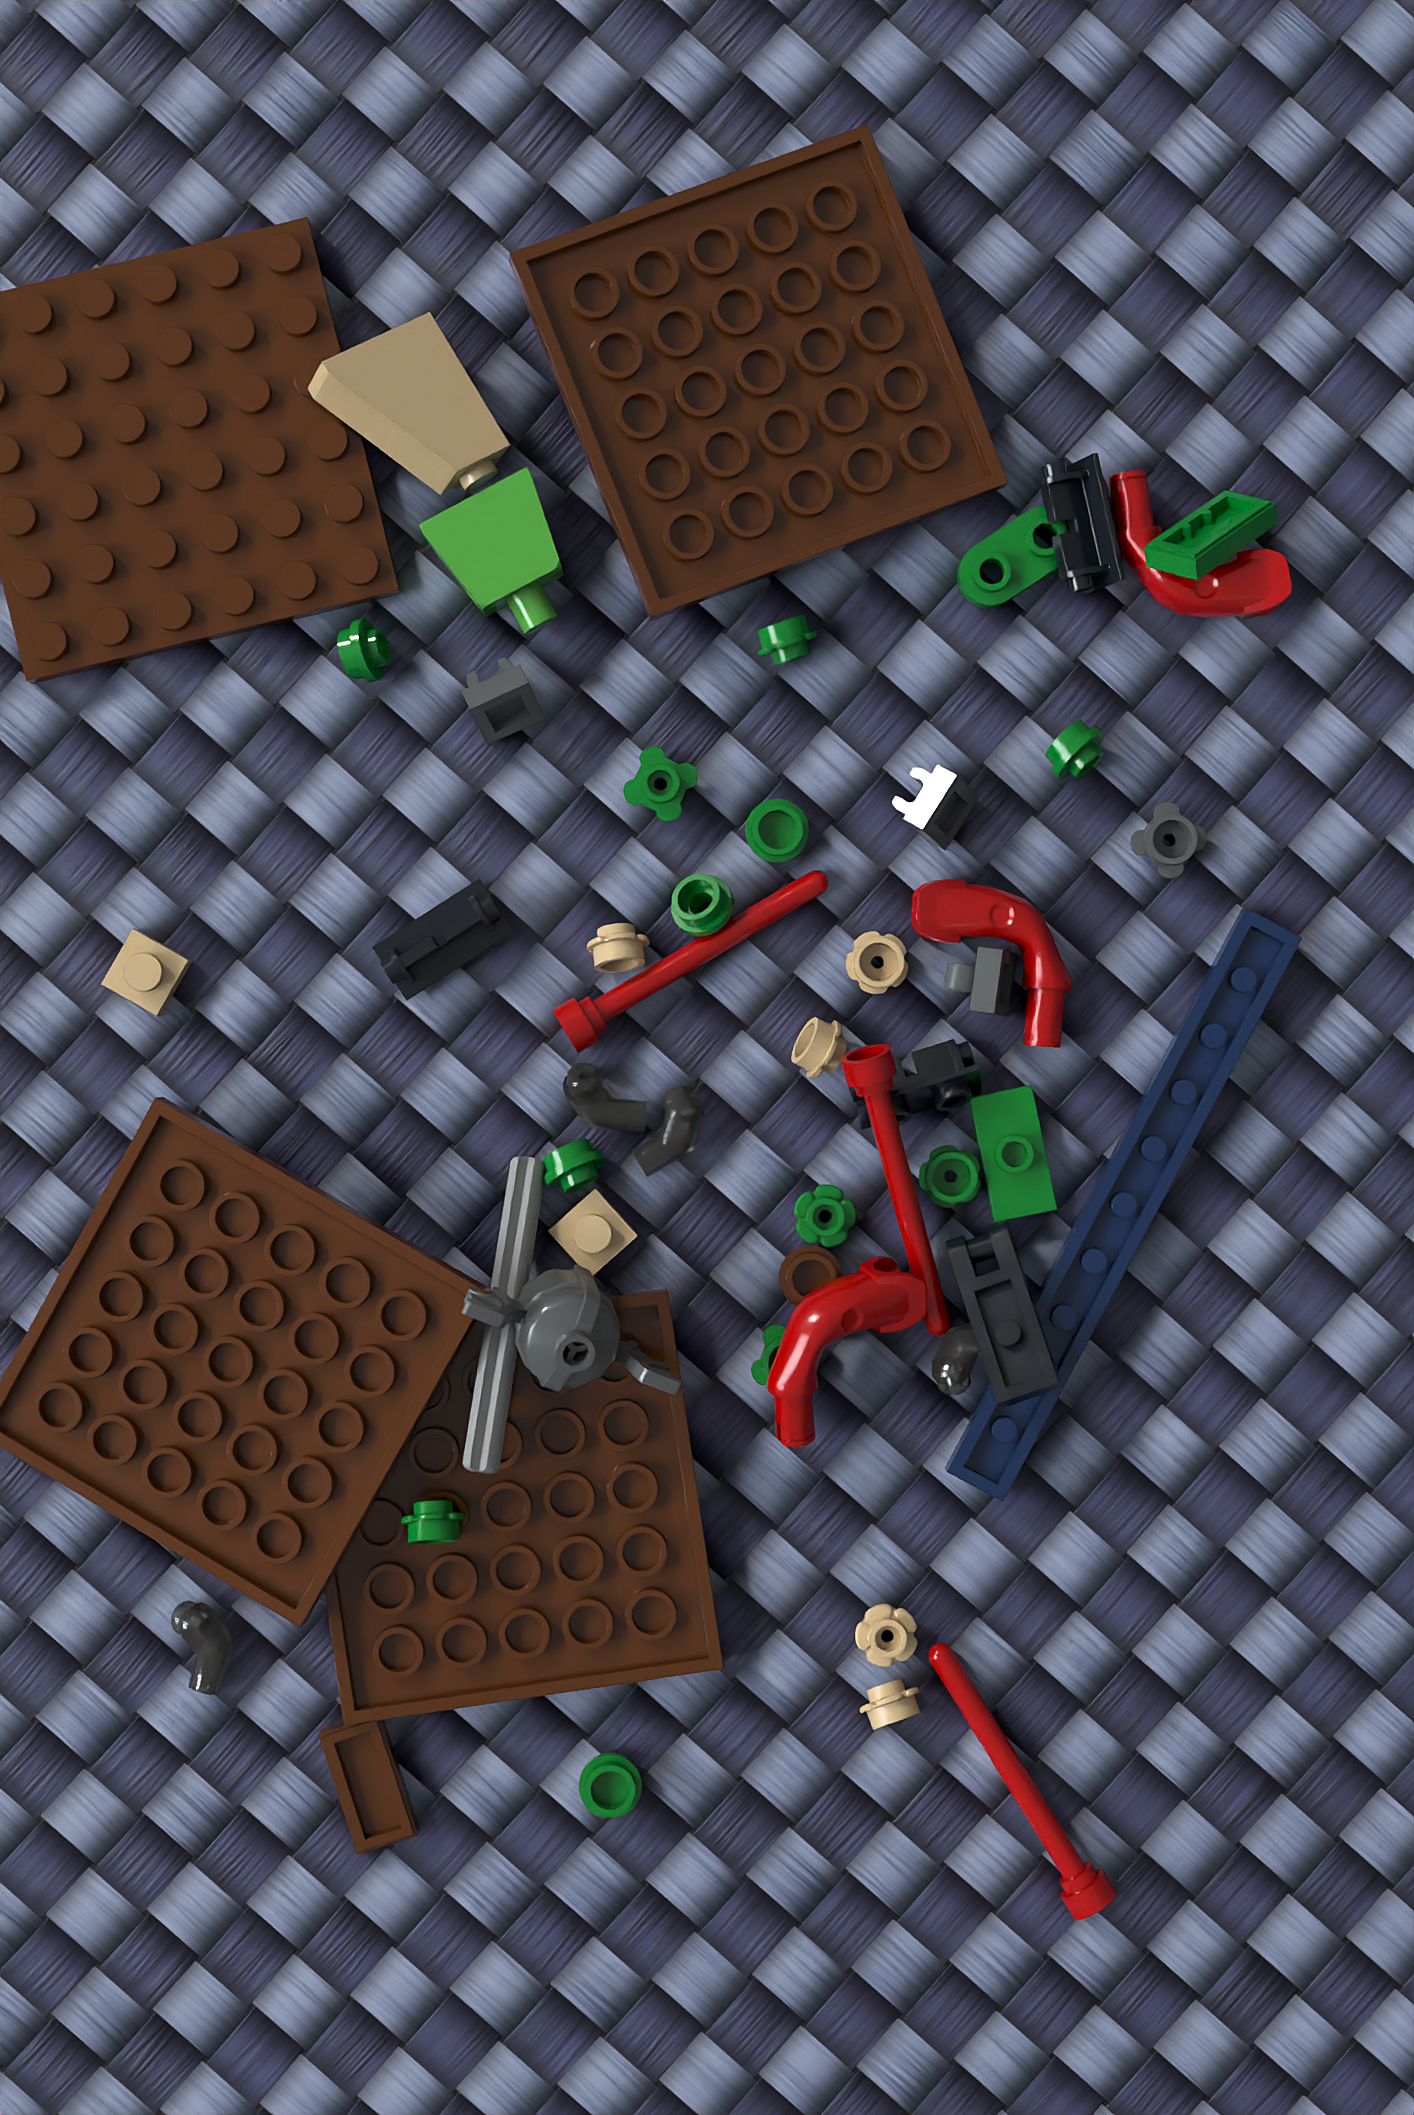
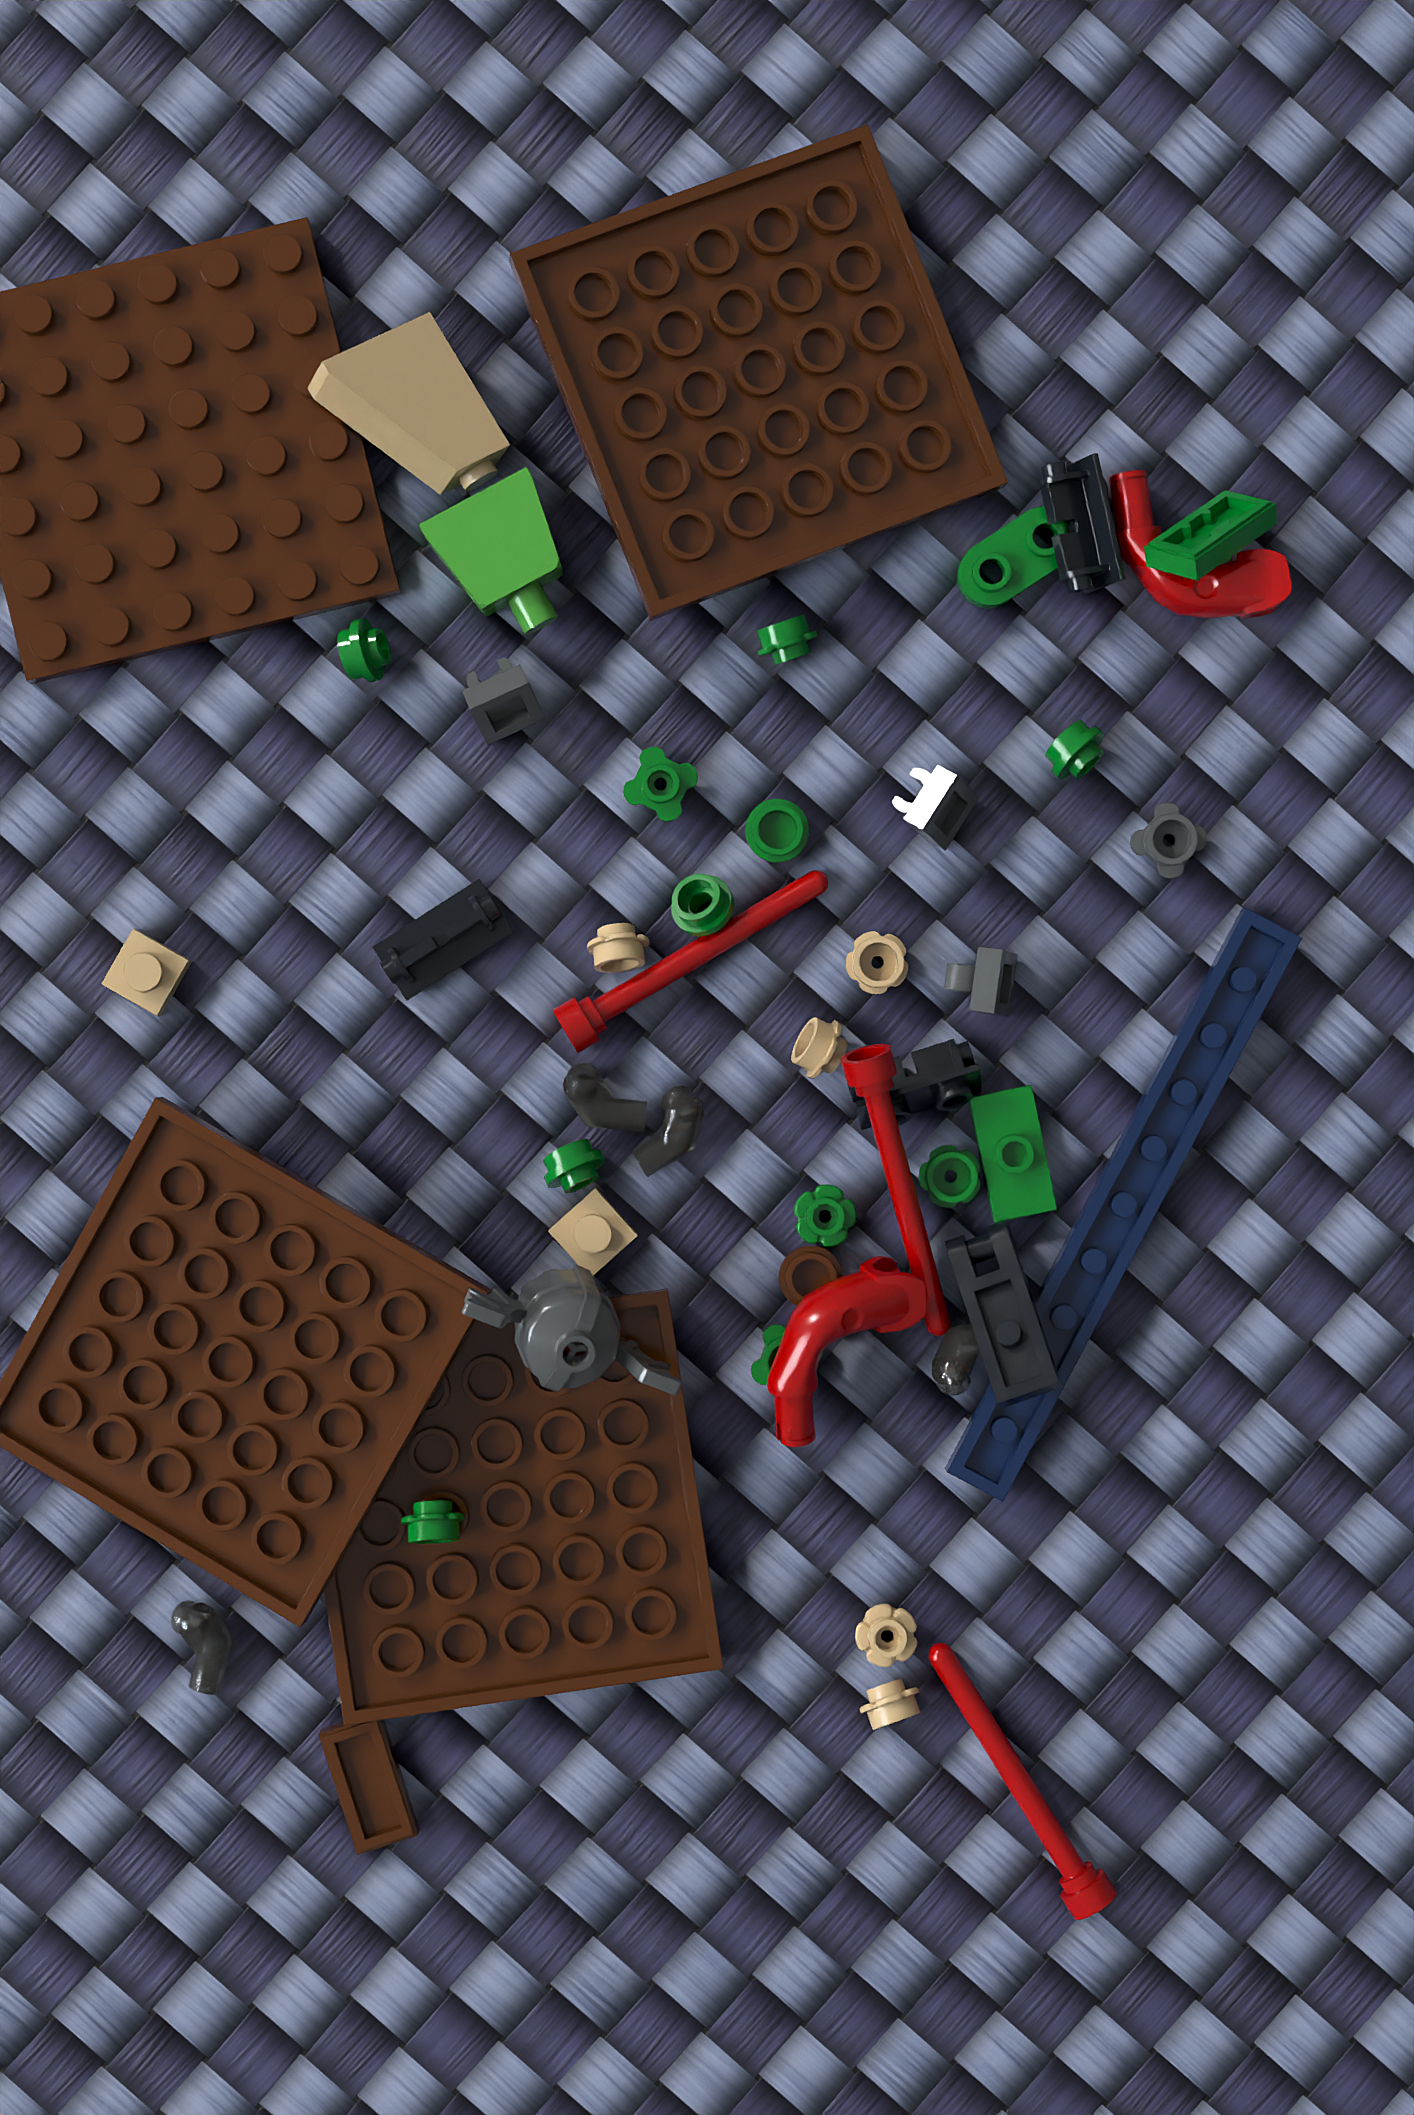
(498, 1346): light grey axle -> none
(610, 1785): green plate -> none
(955, 909): red piece -> none

